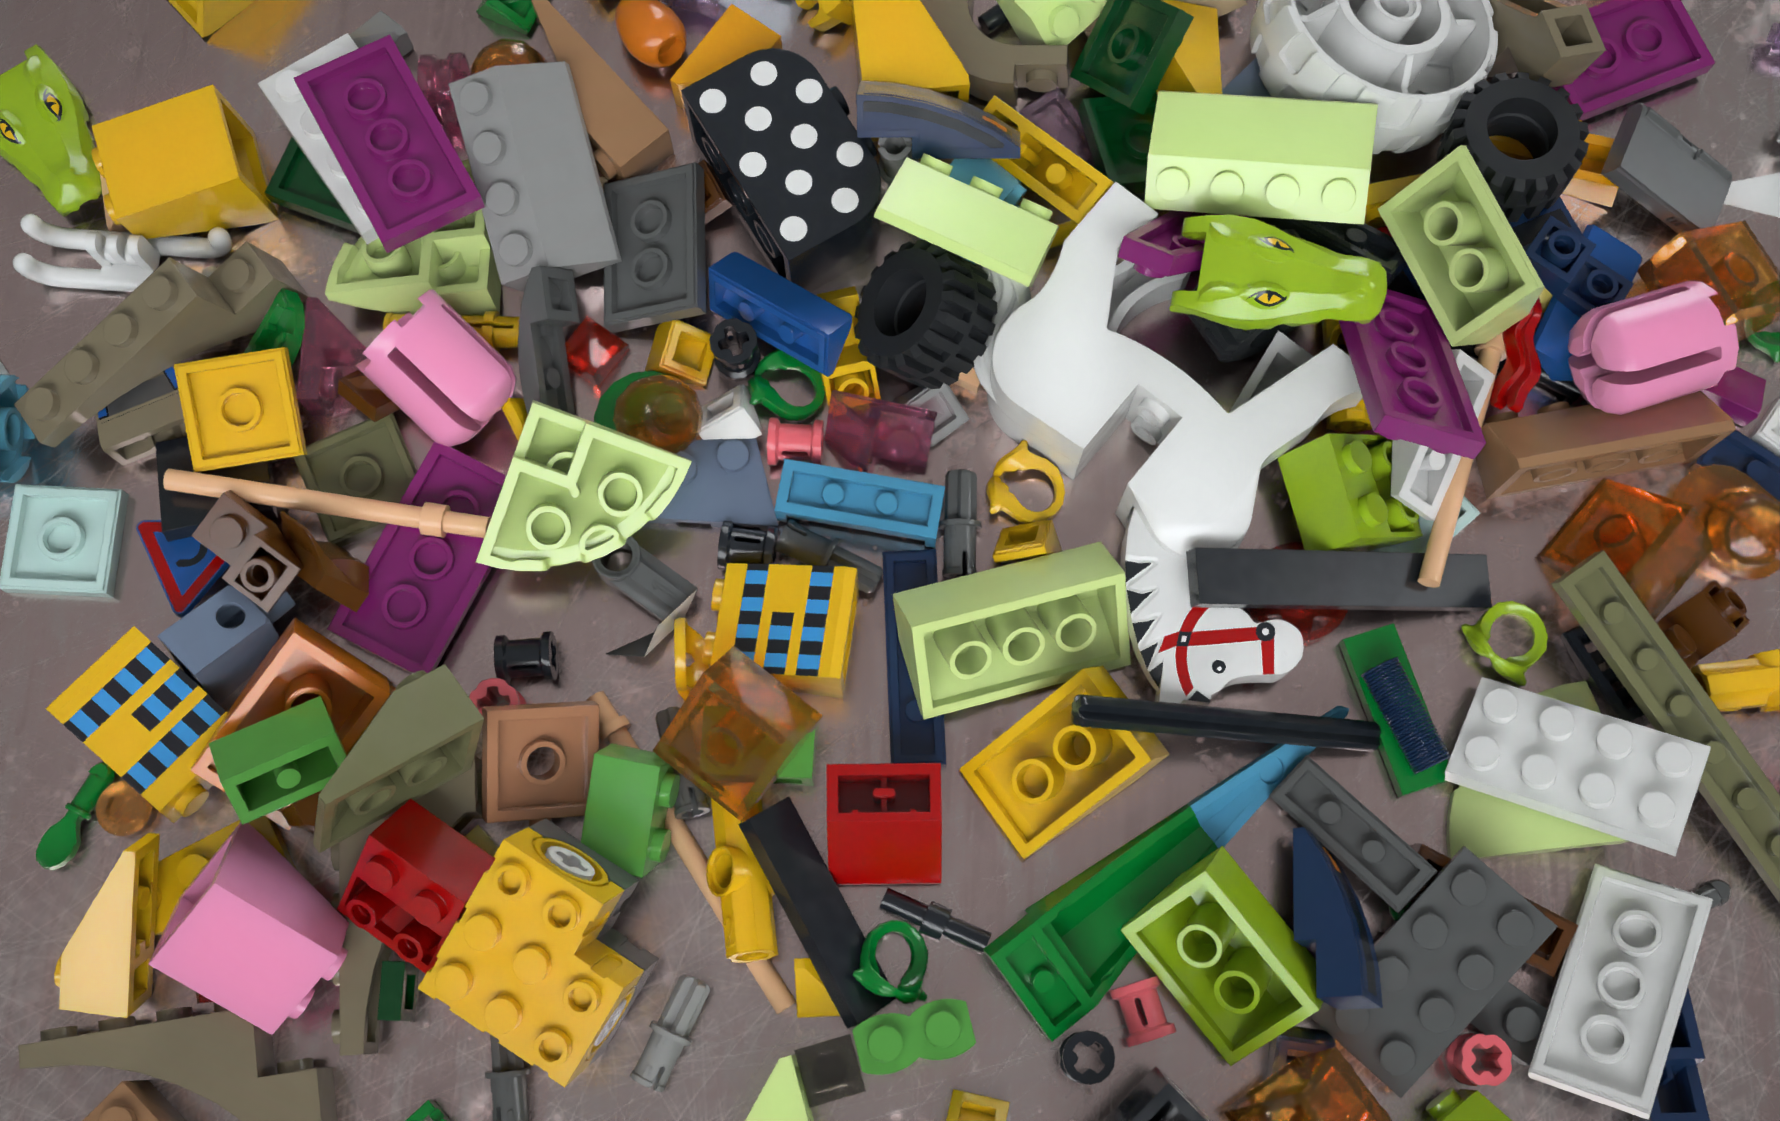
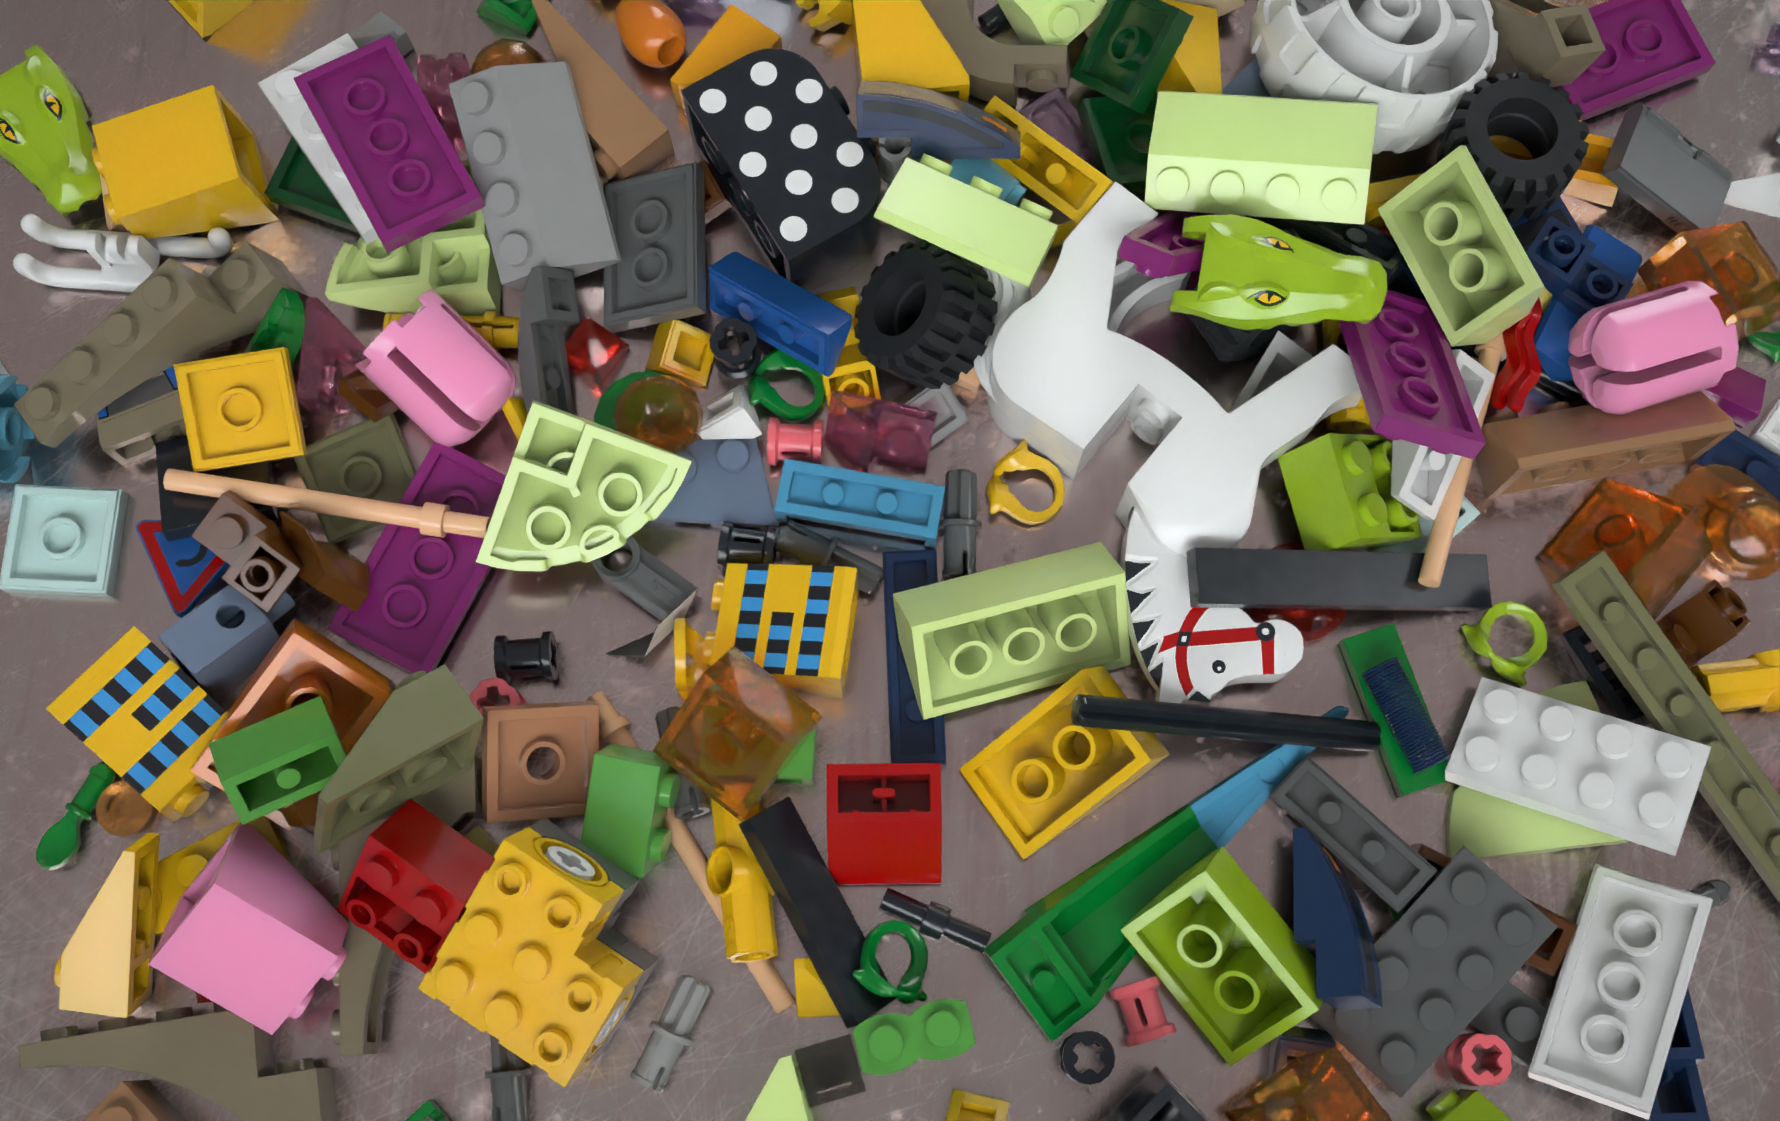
(398, 991): dark green tile -> none
(1026, 541): yellow slope -> none

